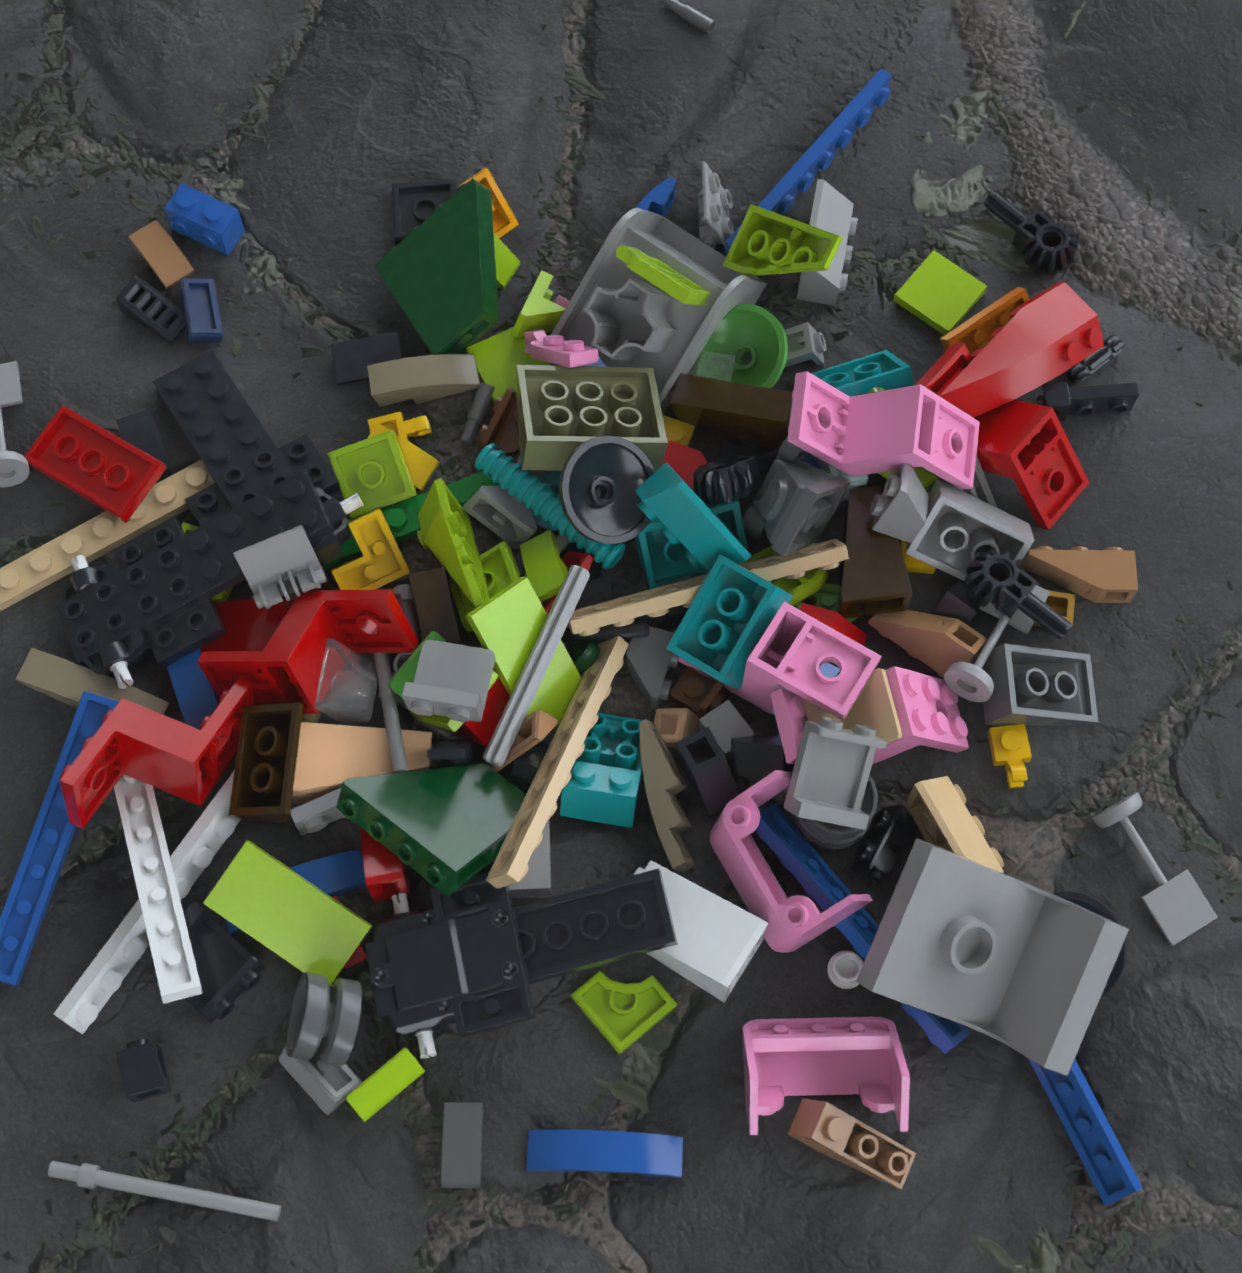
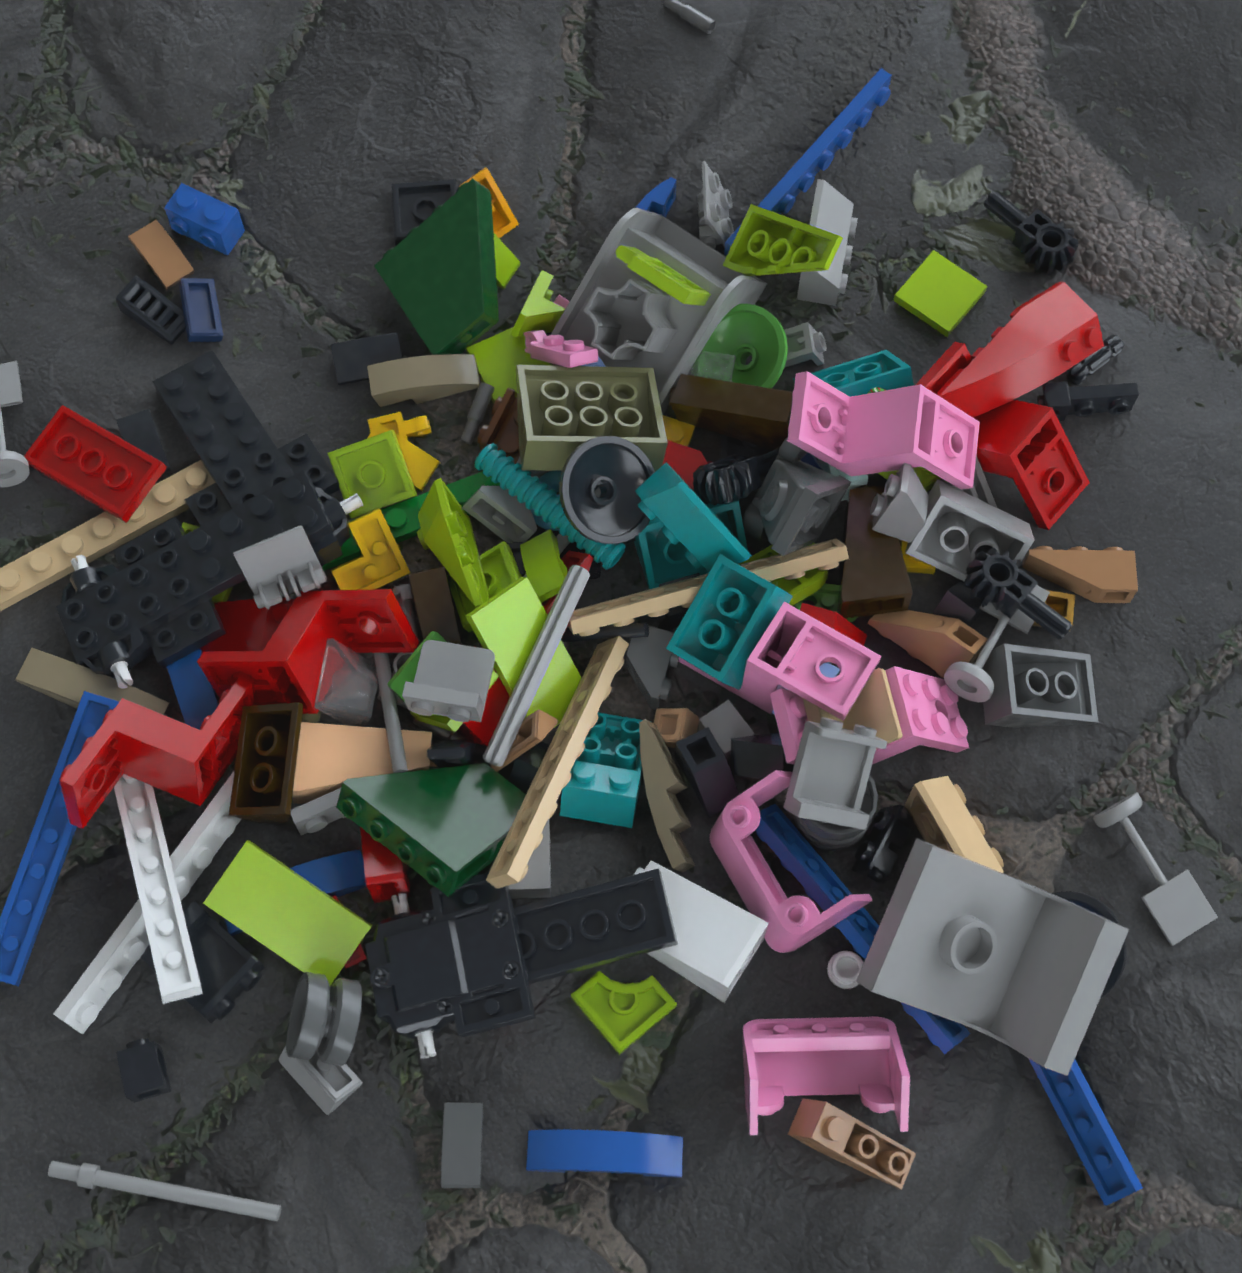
(385, 1084): lime brick -> none
(584, 654): dark green tile -> none
(697, 693): reddish brown bracket -> none
(978, 329): orange plate -> none
(1011, 748): yellow plate -> none

